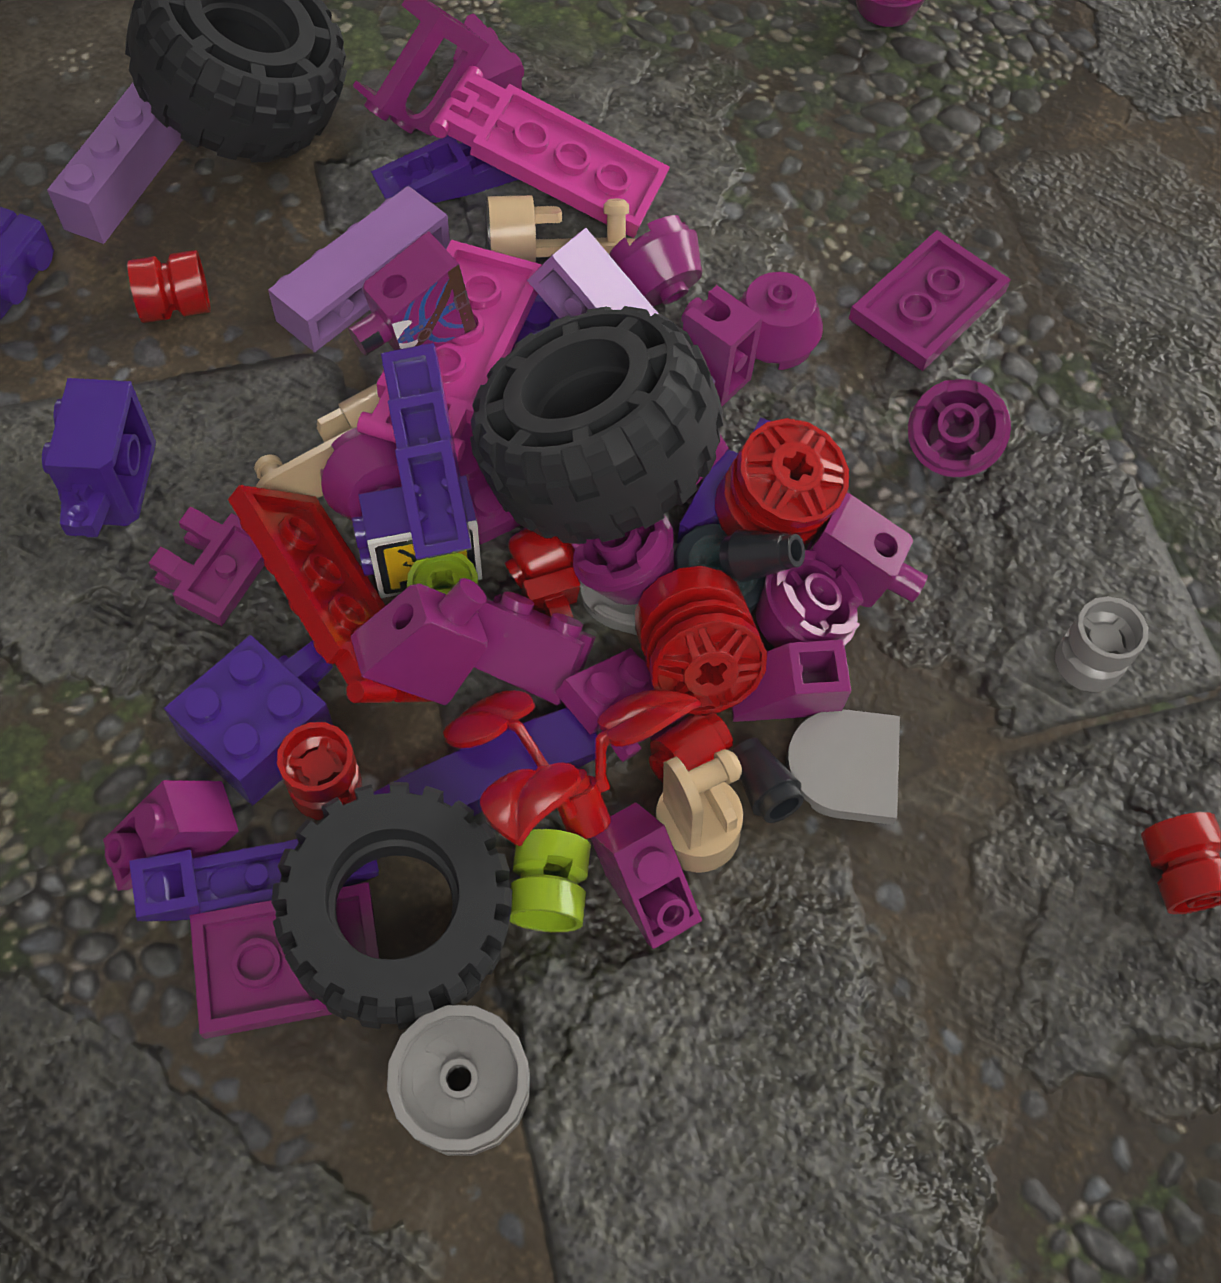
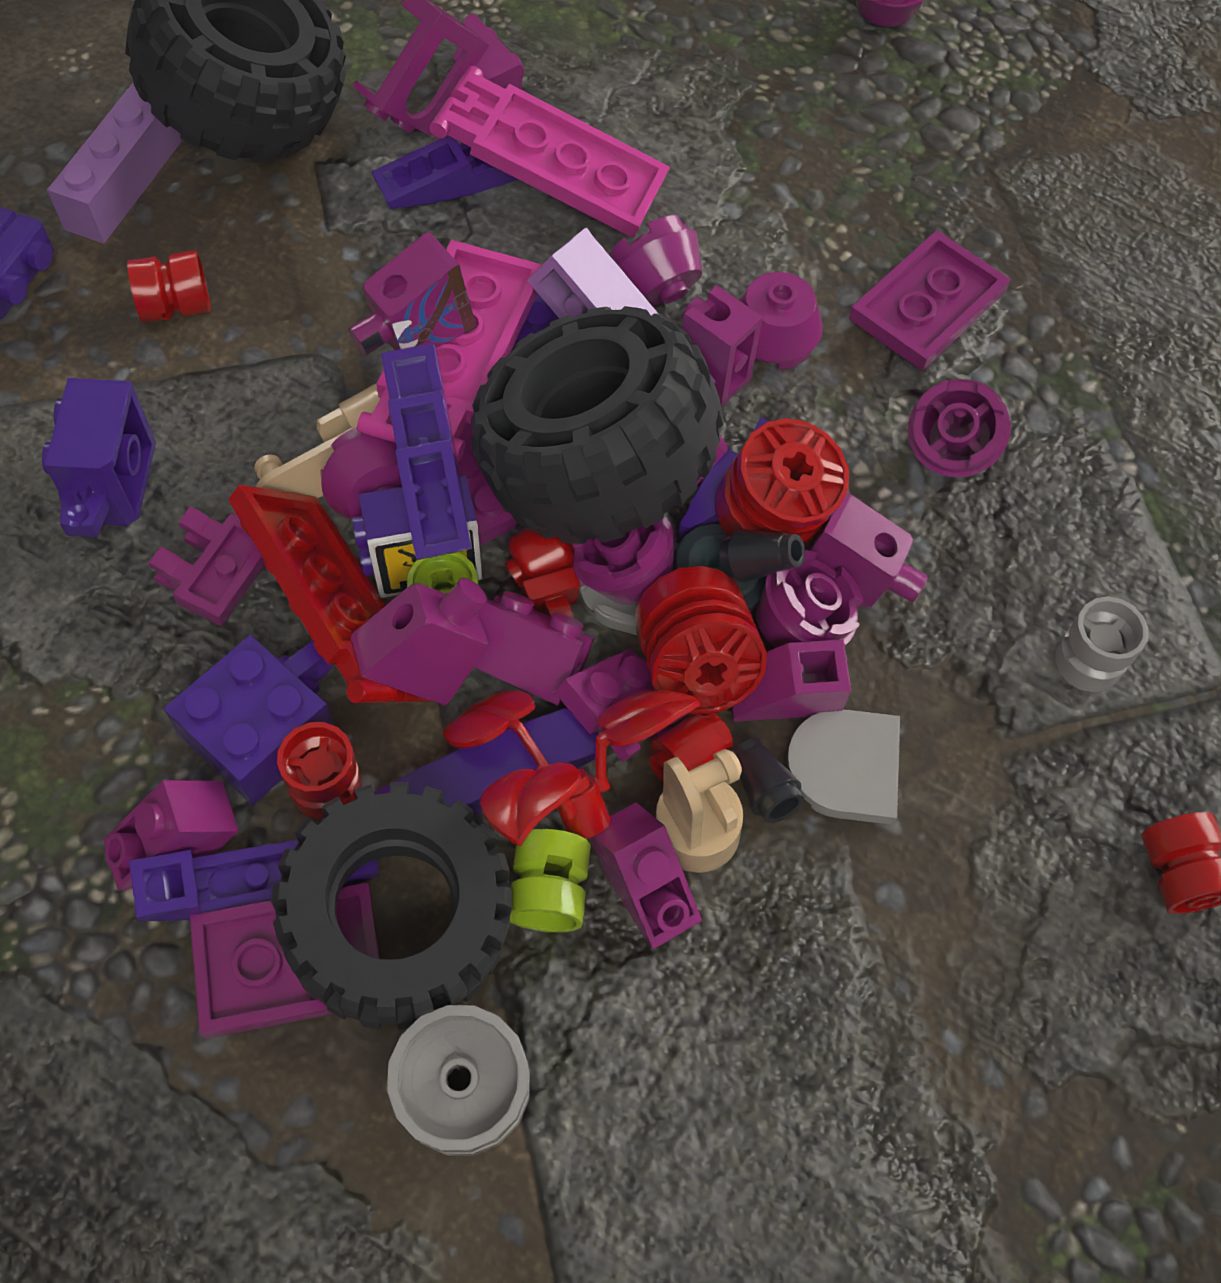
(327, 289): medium lavender brick -> none
(512, 226): tan piece -> none

